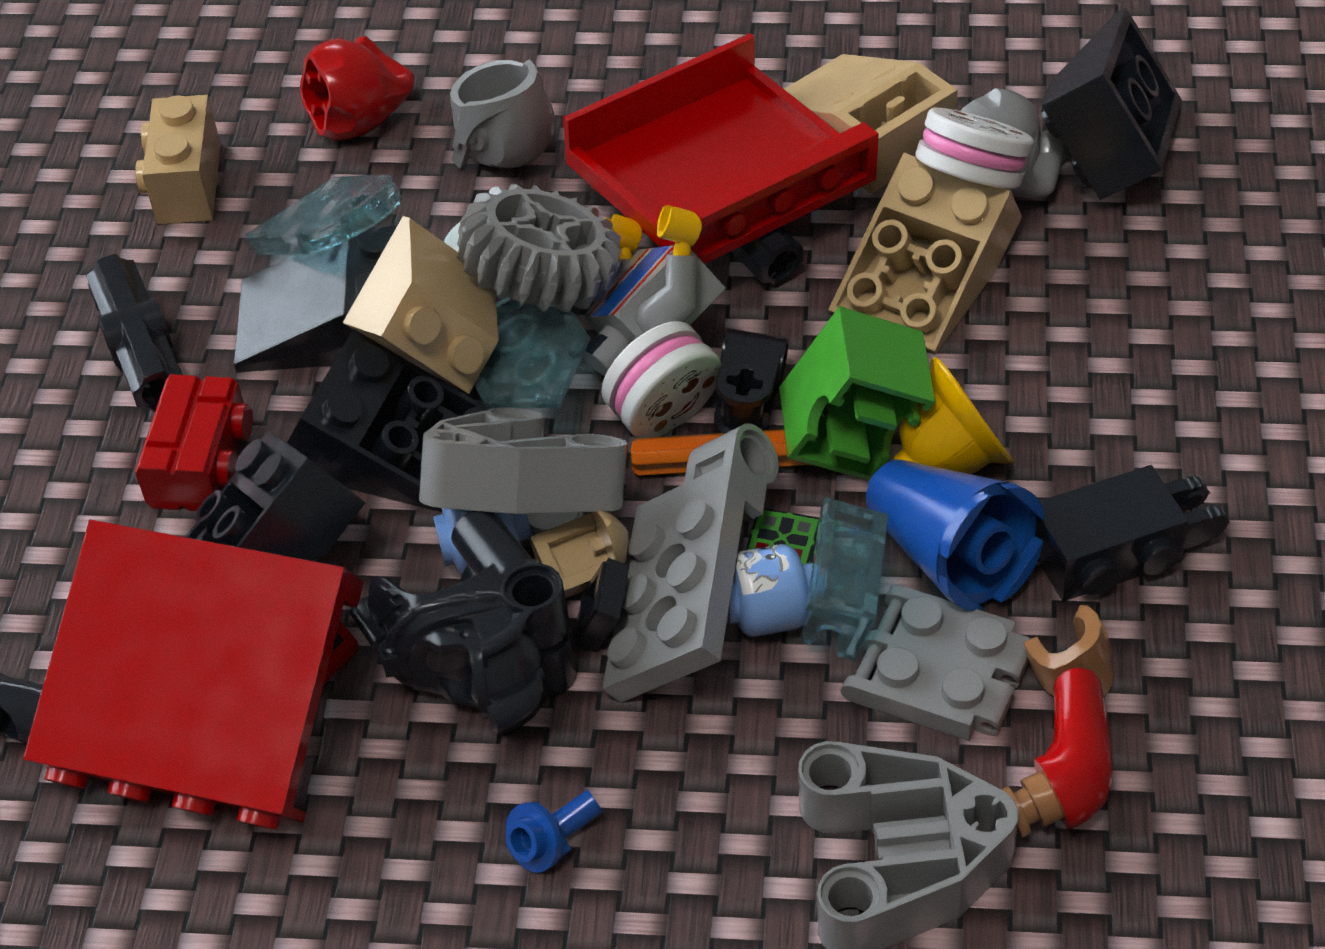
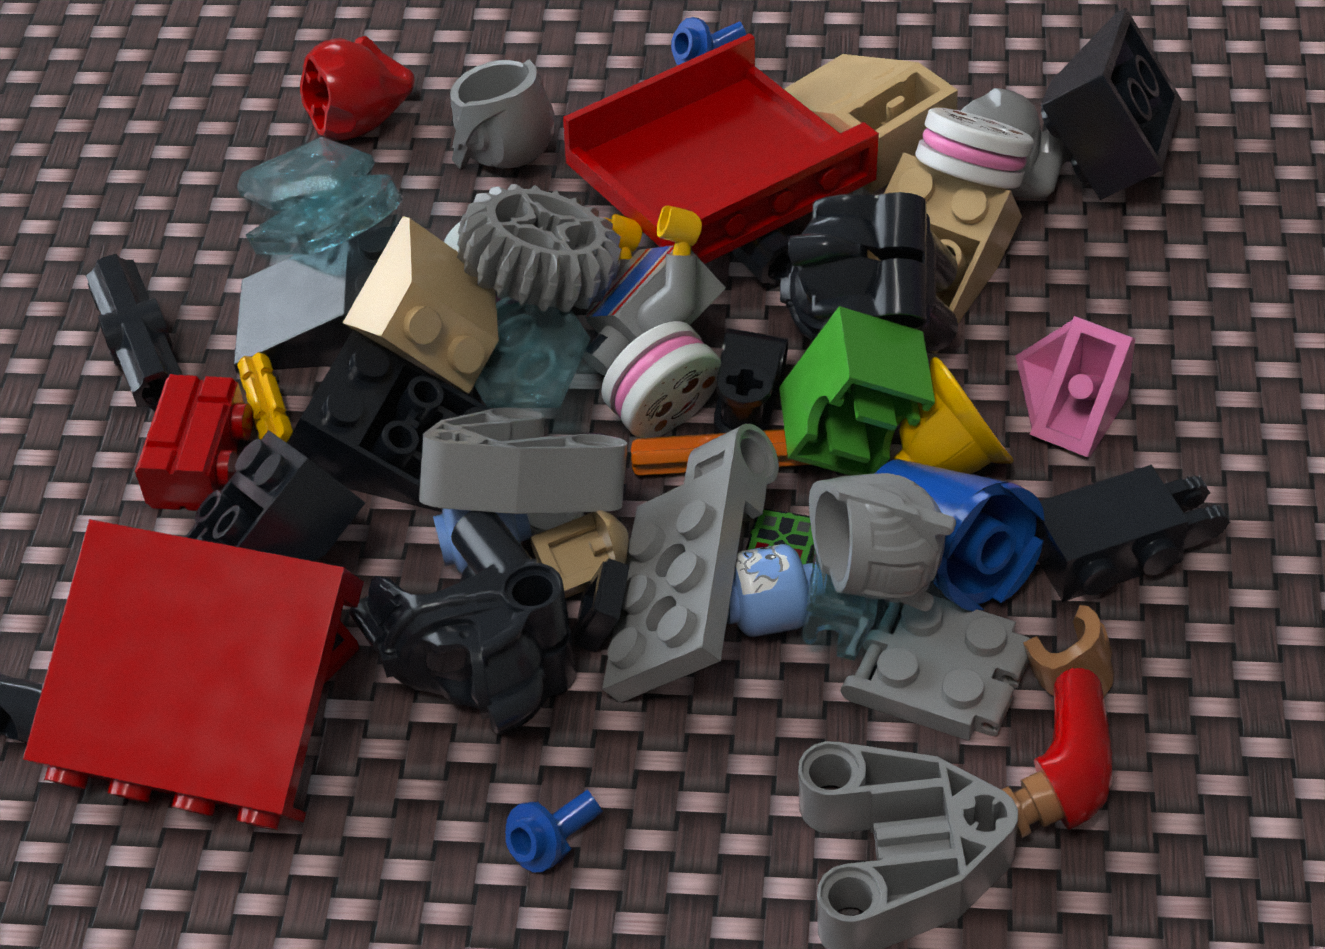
(180, 159): tan brick -> none
(264, 396): none -> yellow axle
(310, 170): none -> clear light blue tile
(695, 39): none -> blue plate
(835, 271): none -> black helmet
(879, 536): none -> light grey helmet
(1076, 383): none -> bright pink slope

